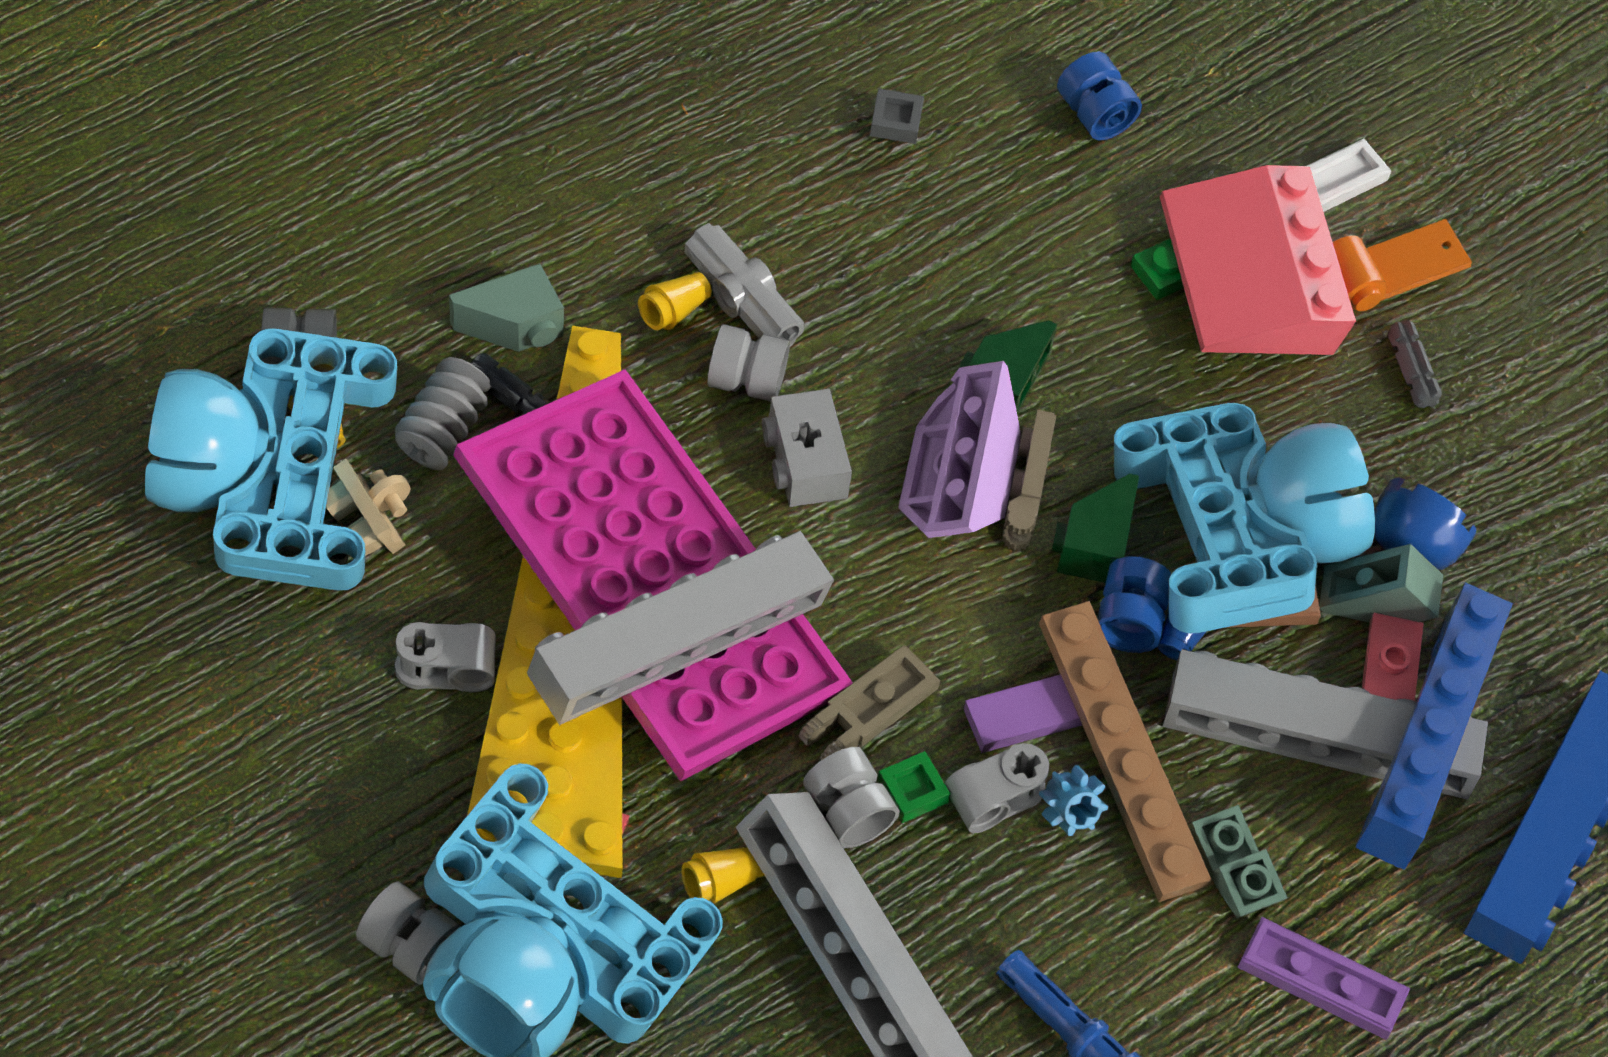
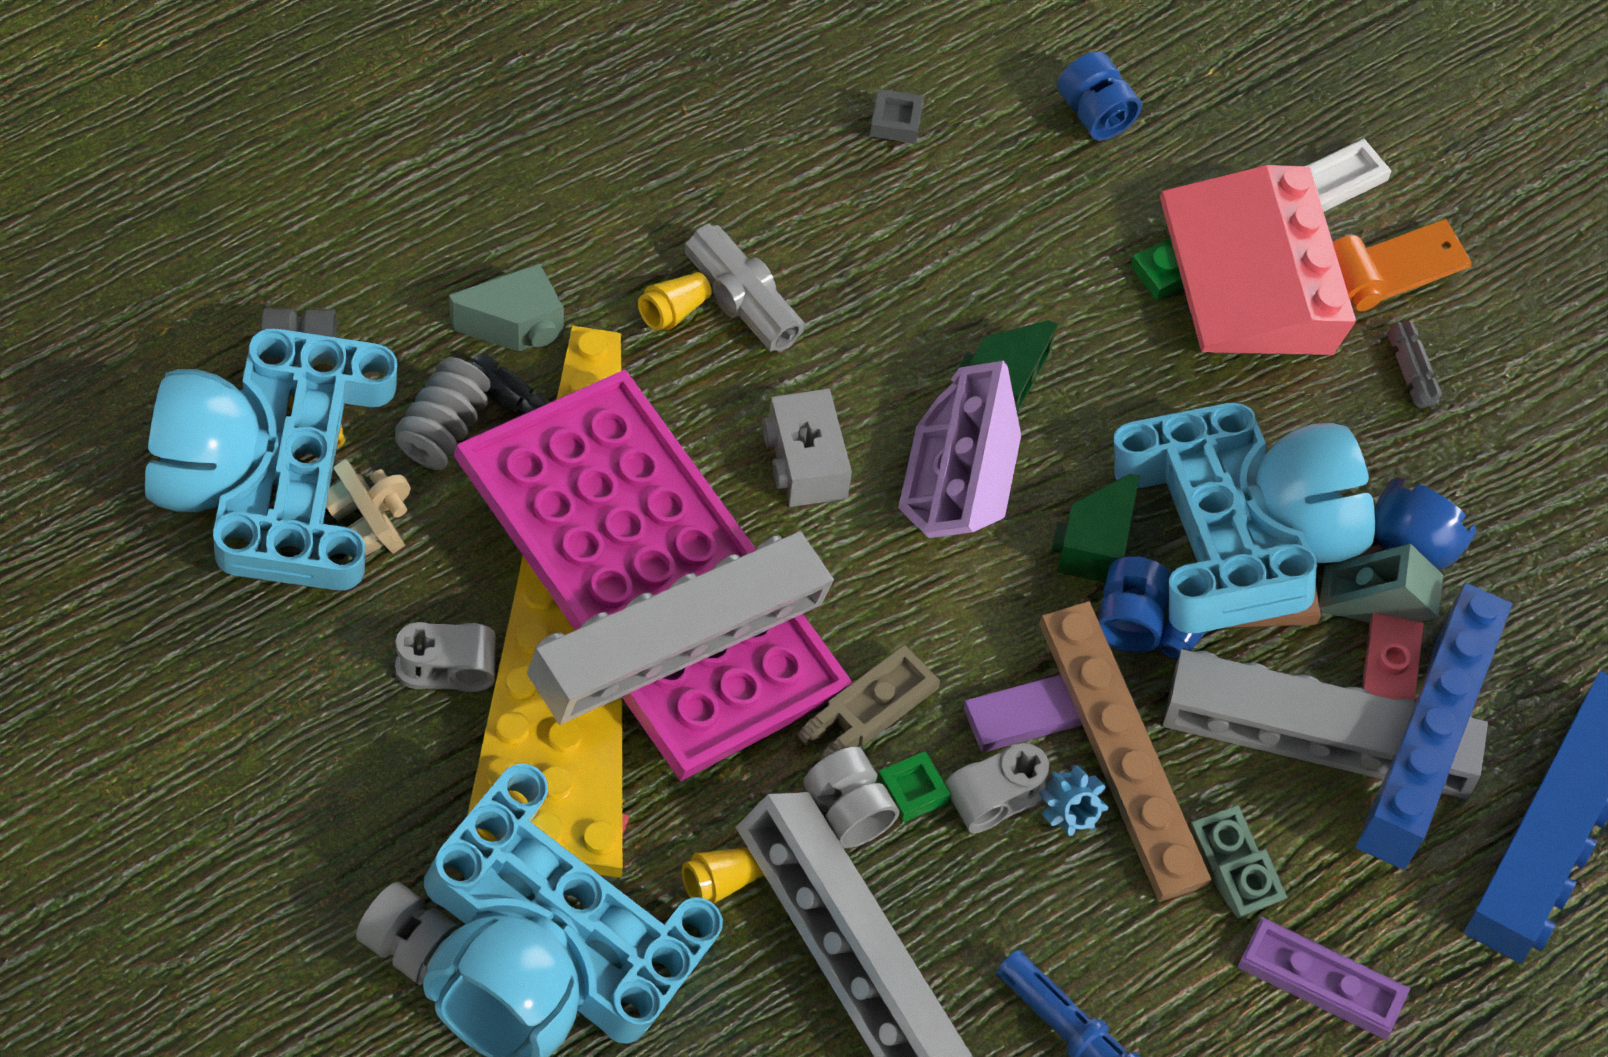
(750, 363): light grey wheel -> none
(1028, 483): dark tan hinge -> none

